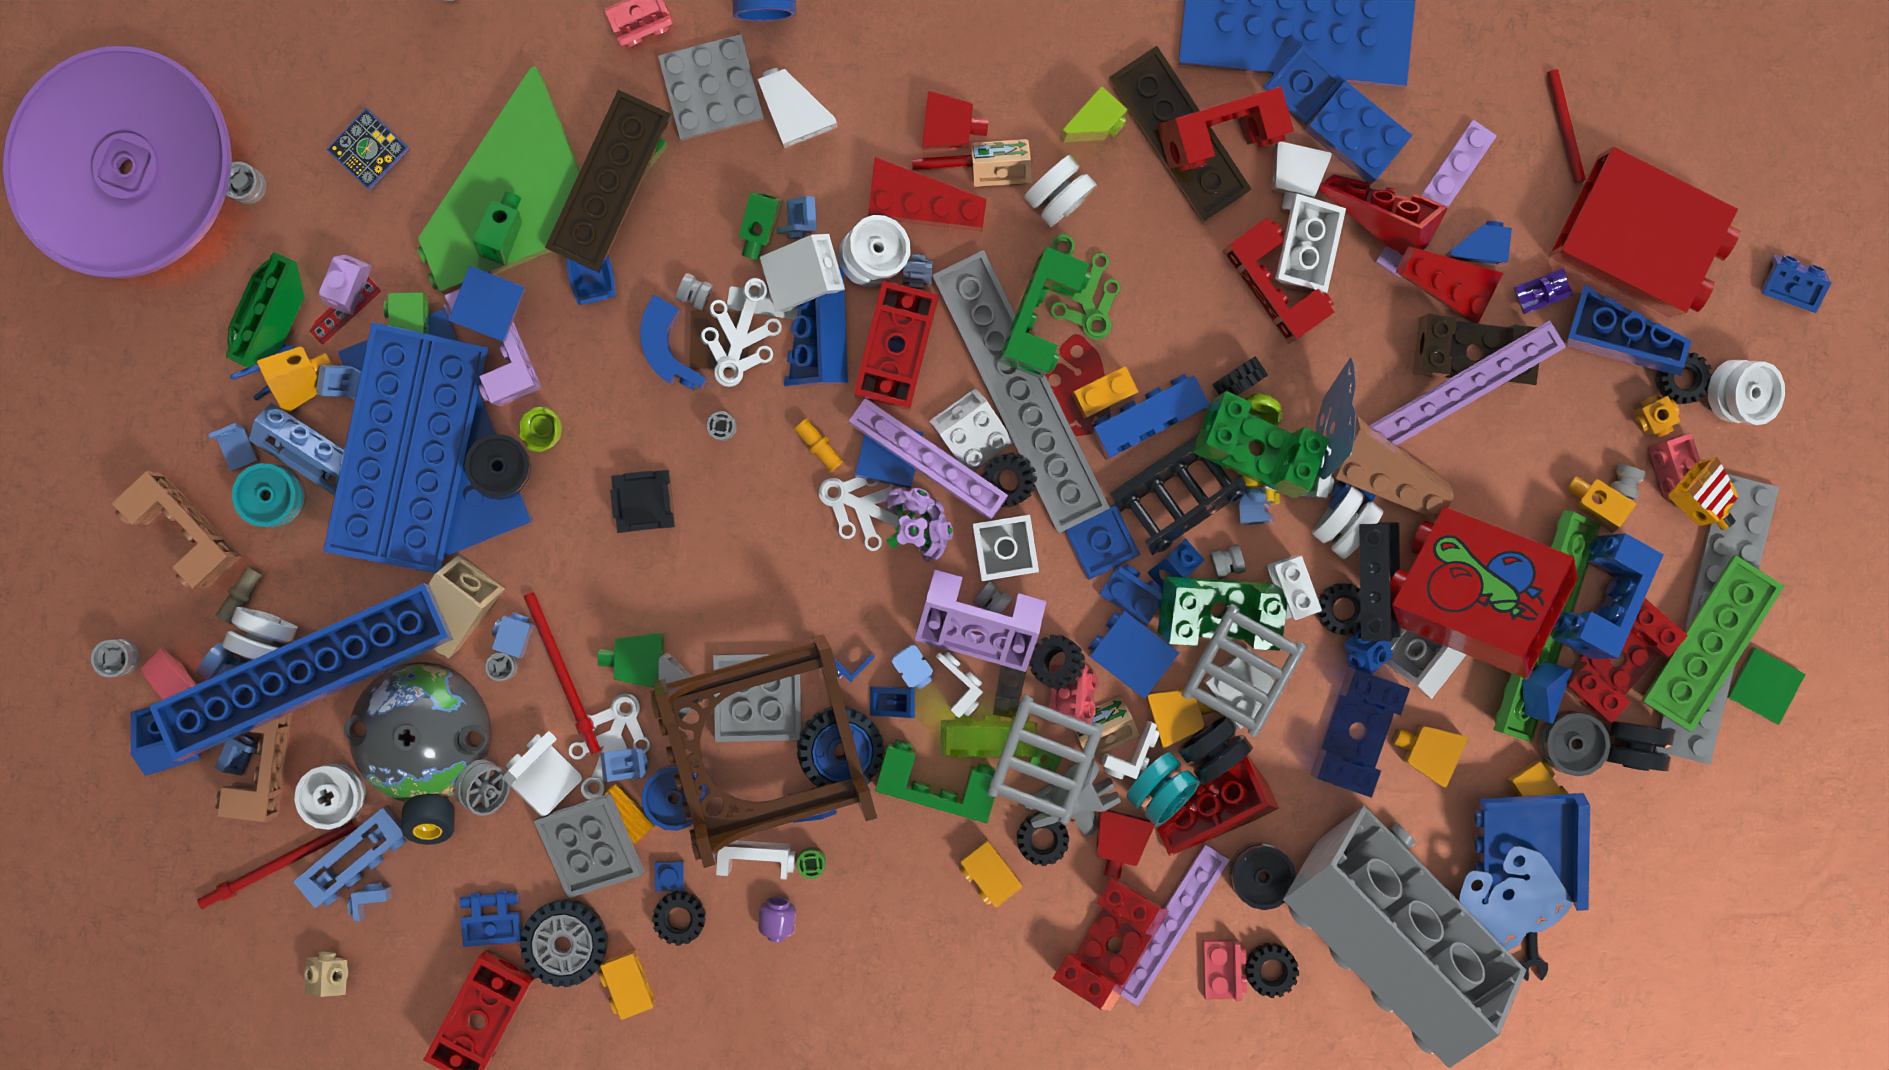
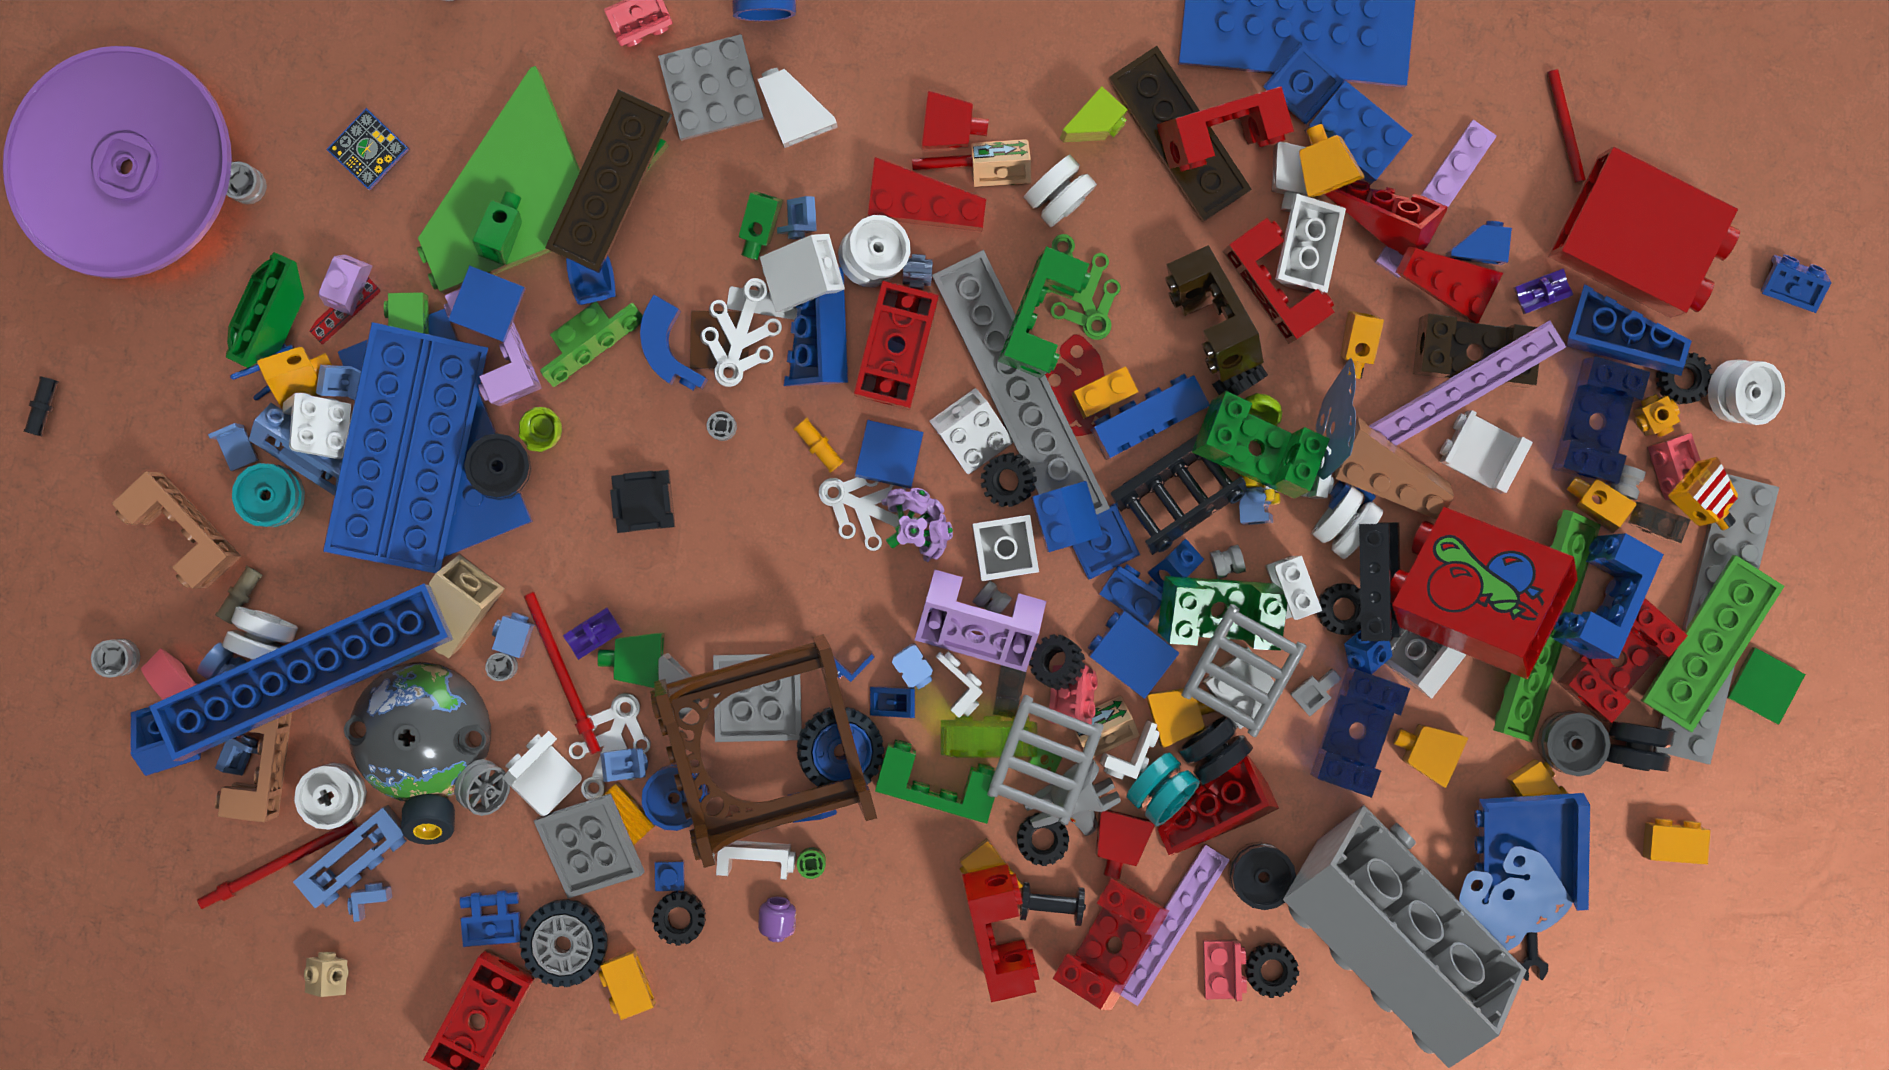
(41, 406): none -> black pin
(317, 425): none -> white bracket
(587, 337): none -> bright green bracket
(592, 633): none -> dark purple hips
(694, 291): light grey wheel -> none
(928, 459): lavender plate -> none
(1008, 966): none -> red plate
(1052, 903): none -> black hose
(1066, 516): none -> blue slope
(1200, 281): none -> dark brown plate
(1312, 693): none -> light grey plate
(1327, 163): none -> light orange torso
(1361, 329): none -> light orange torso
(1484, 452): none -> white panel
(1545, 691): blue slope -> none
(1609, 391): none -> clear blue plate
(1659, 522): none -> clear smoke leg
(1676, 842): none -> light orange brick

